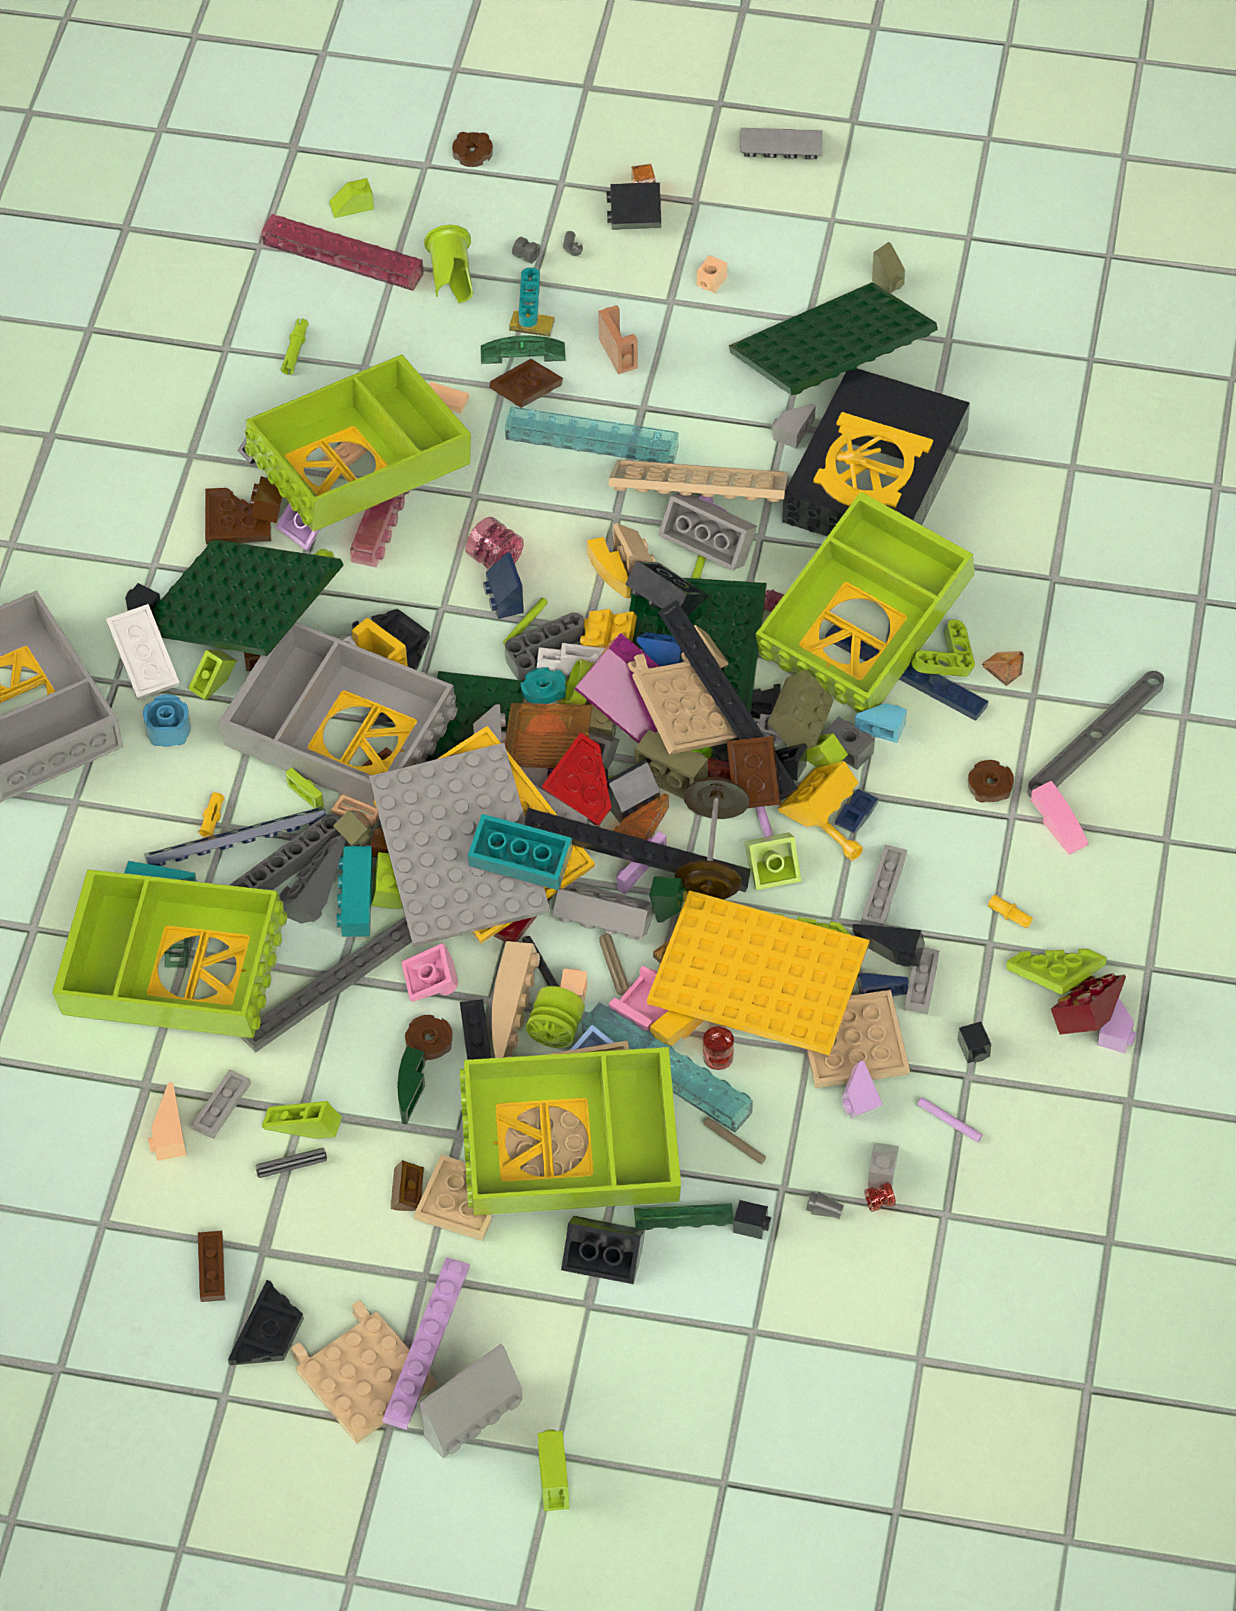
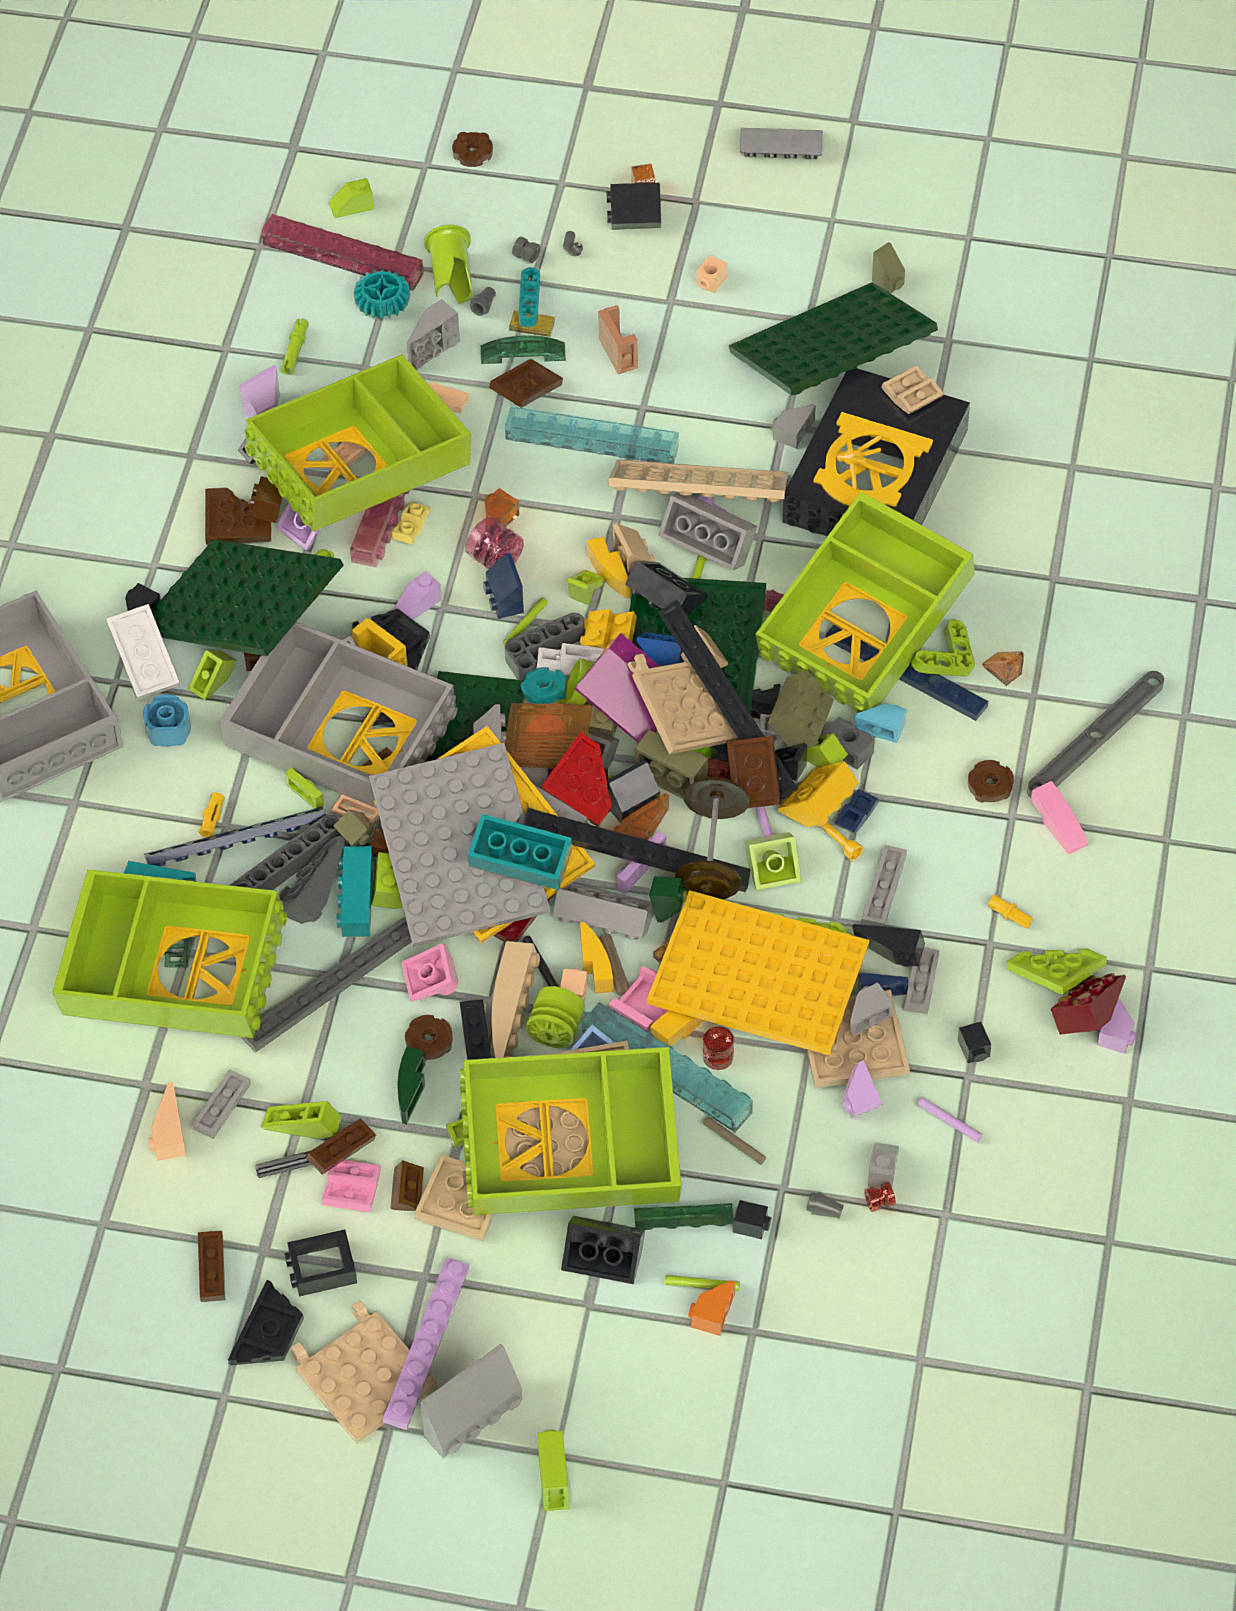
(260, 392): none -> lavender slope
(322, 1281): none -> black window
(341, 1146): none -> reddish brown plate
(352, 1186): none -> bright pink slope
(381, 294): none -> teal gear
(411, 523): none -> light yellow slope
(419, 596): none -> lavender slope
(433, 334): none -> light grey slope
(455, 1131): none -> lime plate
(482, 302): none -> dark grey cone
(502, 506): none -> clear orange slope
(583, 584): none -> lime slope
(595, 960): none -> yellow slope
(696, 1282): none -> lime bar
(712, 1308): none -> orange slope
(870, 1008): none -> light grey slope
(912, 390): none -> tan slope

